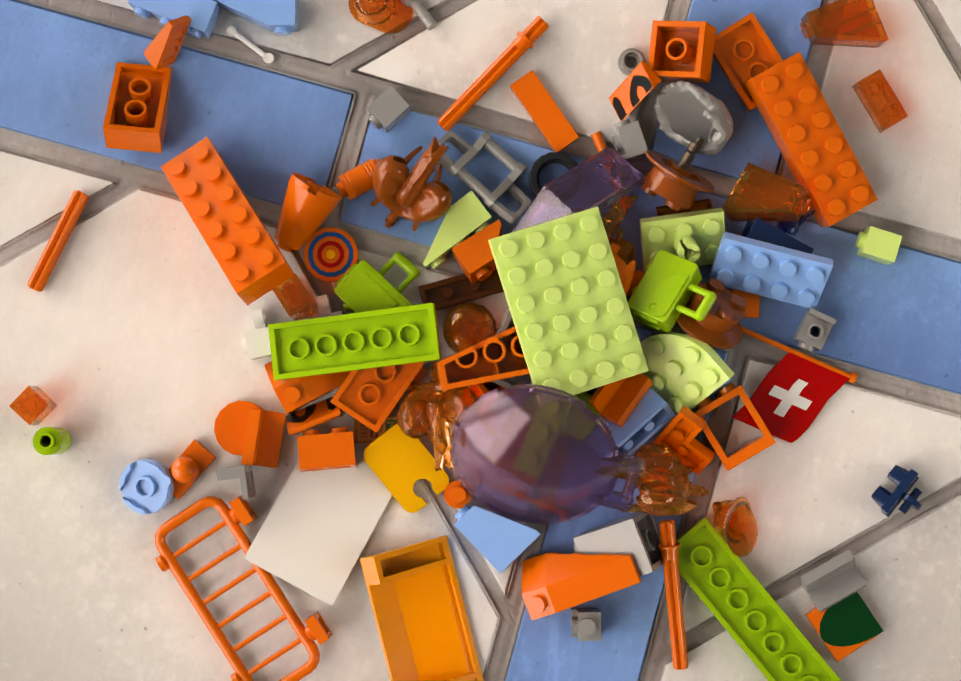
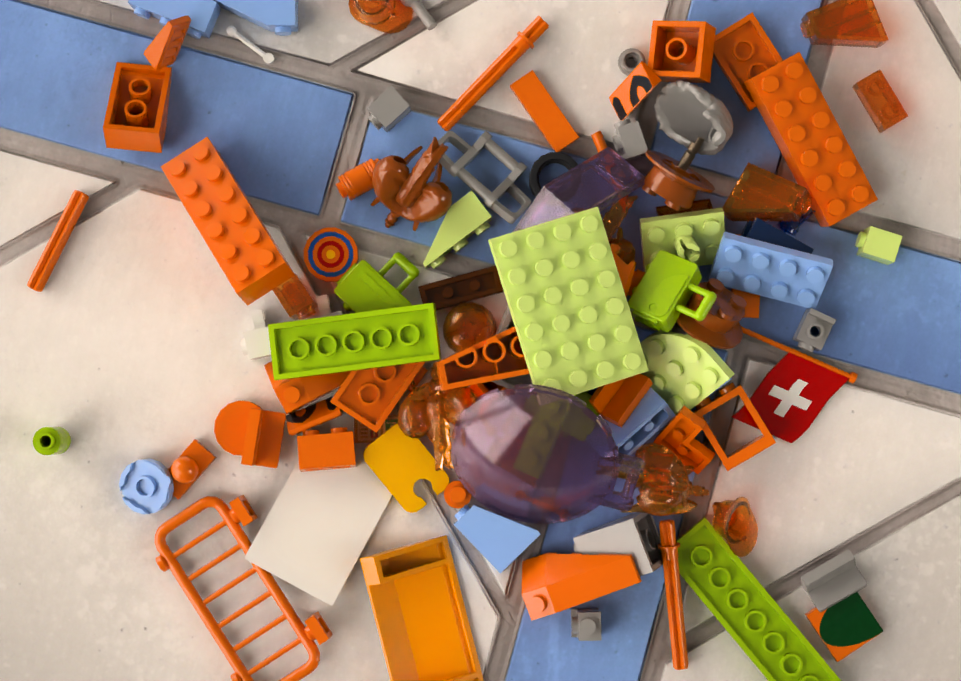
(33, 405): clear orange brick -> none
(246, 477): light grey panel -> none
(303, 211): orange cone -> none
(475, 254): orange slope -> none
(905, 481): dark blue hips -> none

